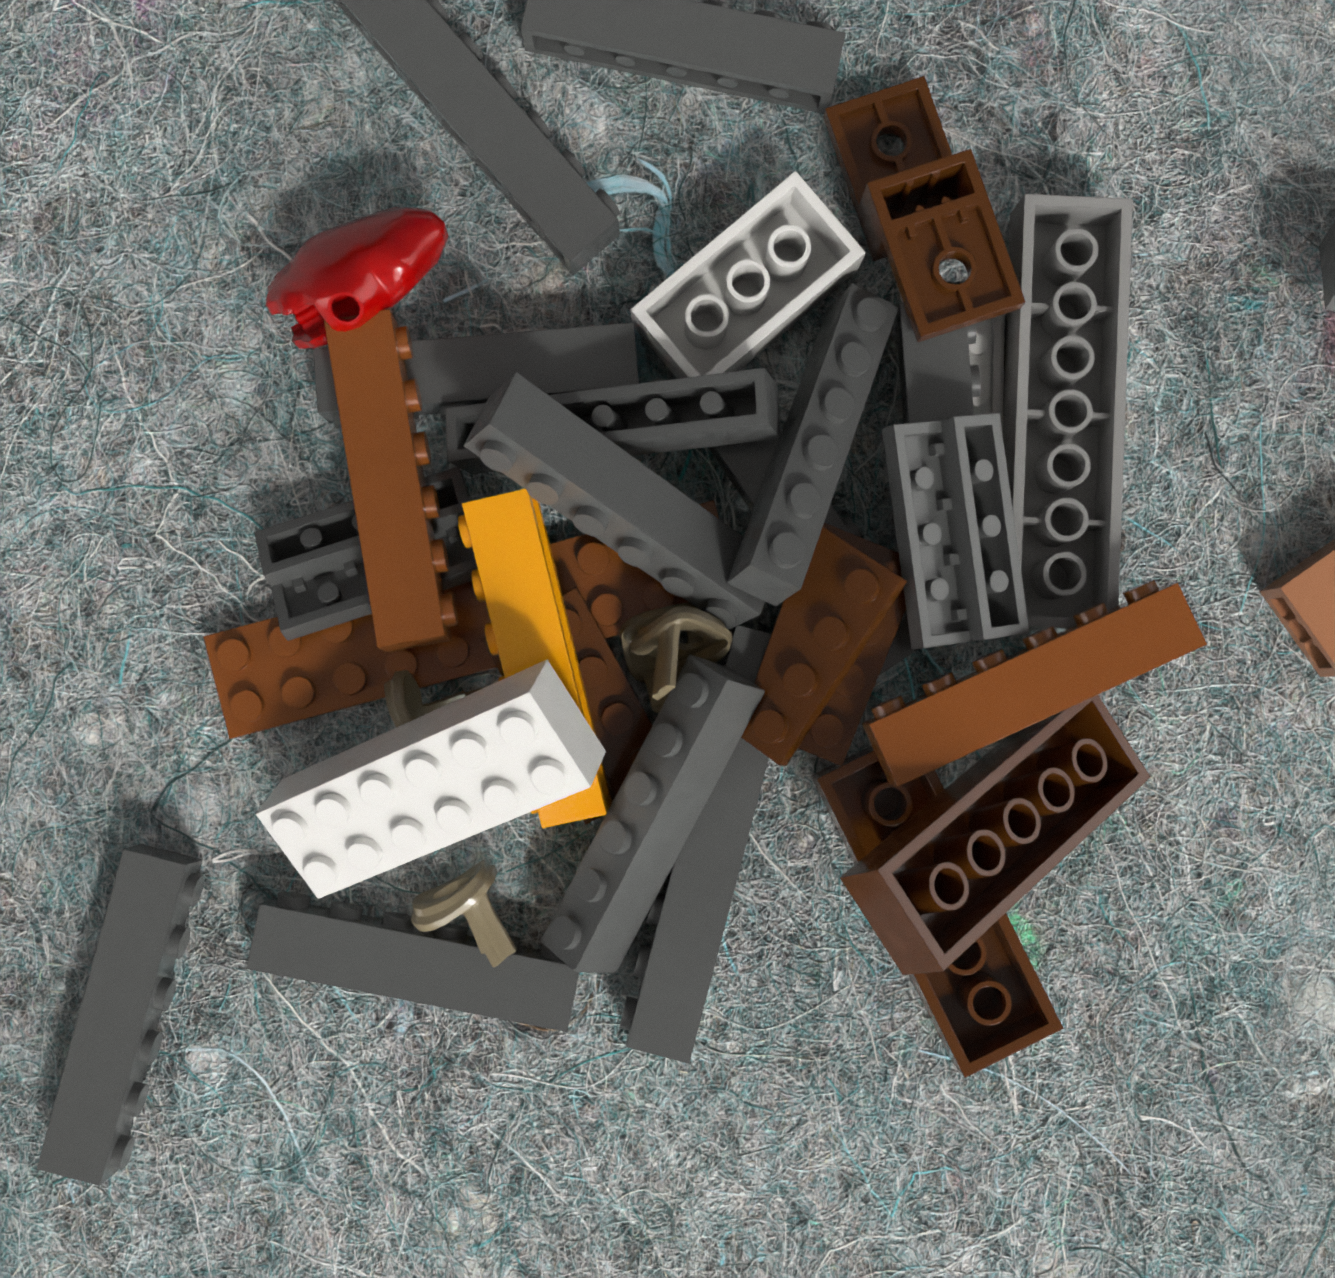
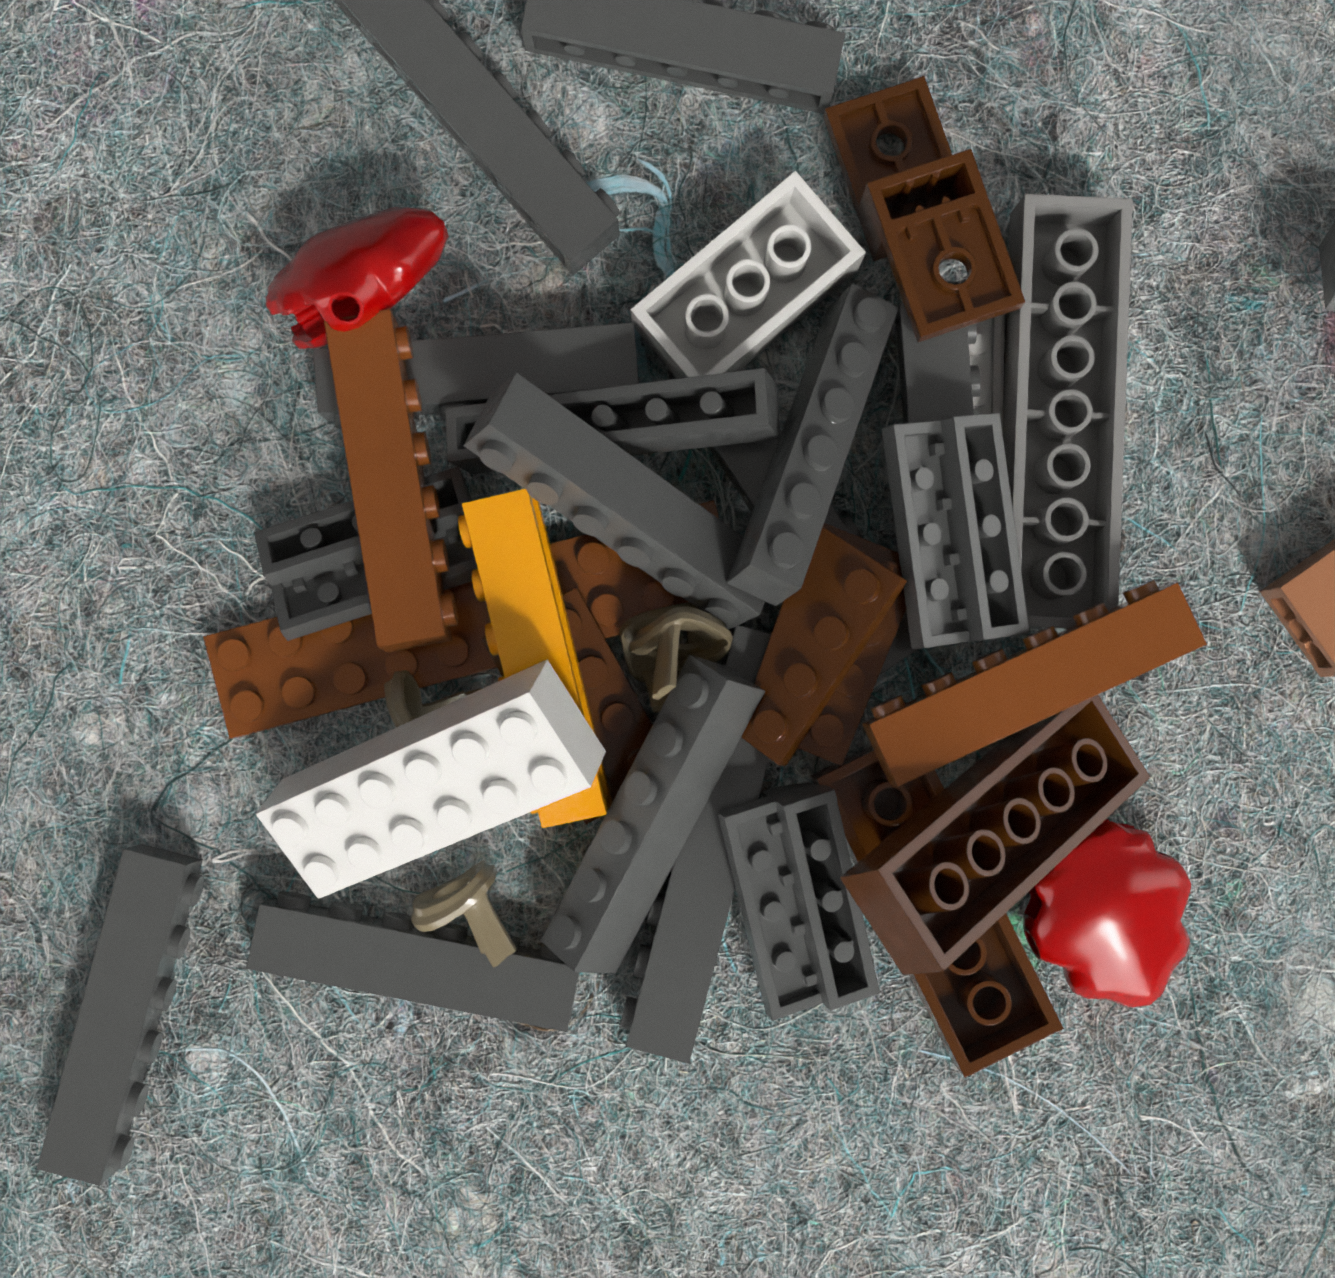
(795, 909): none -> dark grey brick
(1112, 916): none -> red piece

